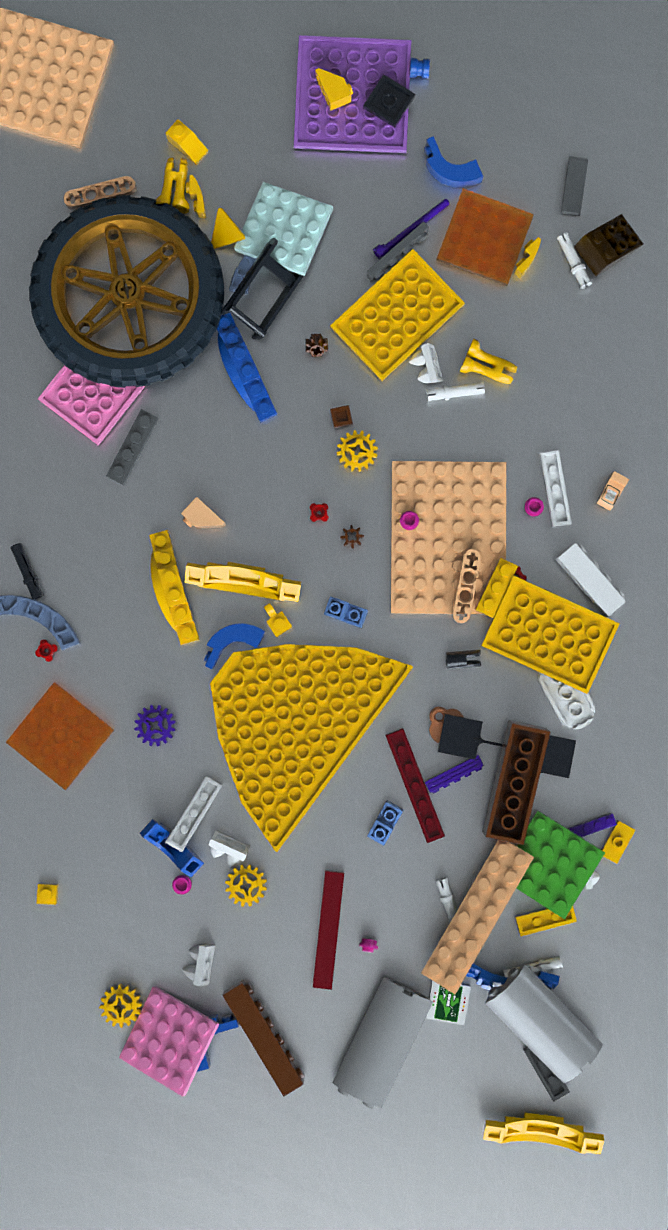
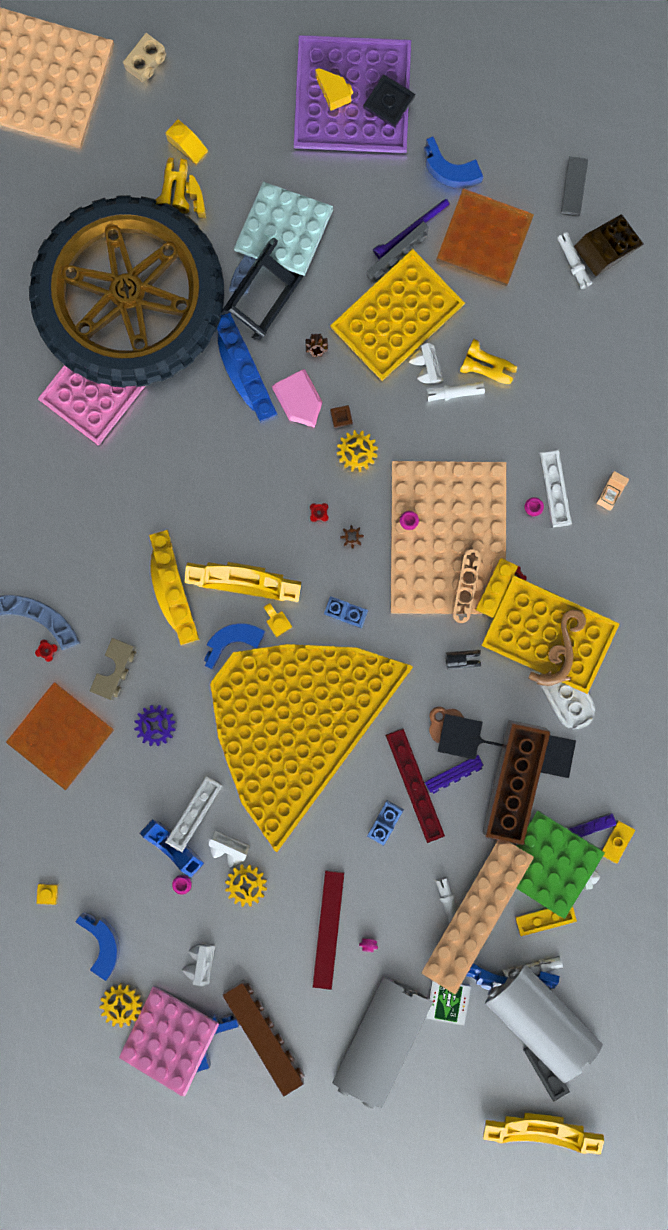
(29, 577): black pin -> none
(99, 188): light nougat beam -> none
(107, 941): none -> blue arch
(109, 685): none -> dark tan arch
(132, 447): dark grey plate -> none
(140, 55): none -> tan brick
(201, 516): light nougat slope -> none
(225, 230): yellow piece -> none
(299, 398): none -> bright pink tile
(419, 68): blue wheel -> none
(530, 252): yellow slope -> none
(551, 679): none -> medium nougat plant
(591, 580): white brick -> none

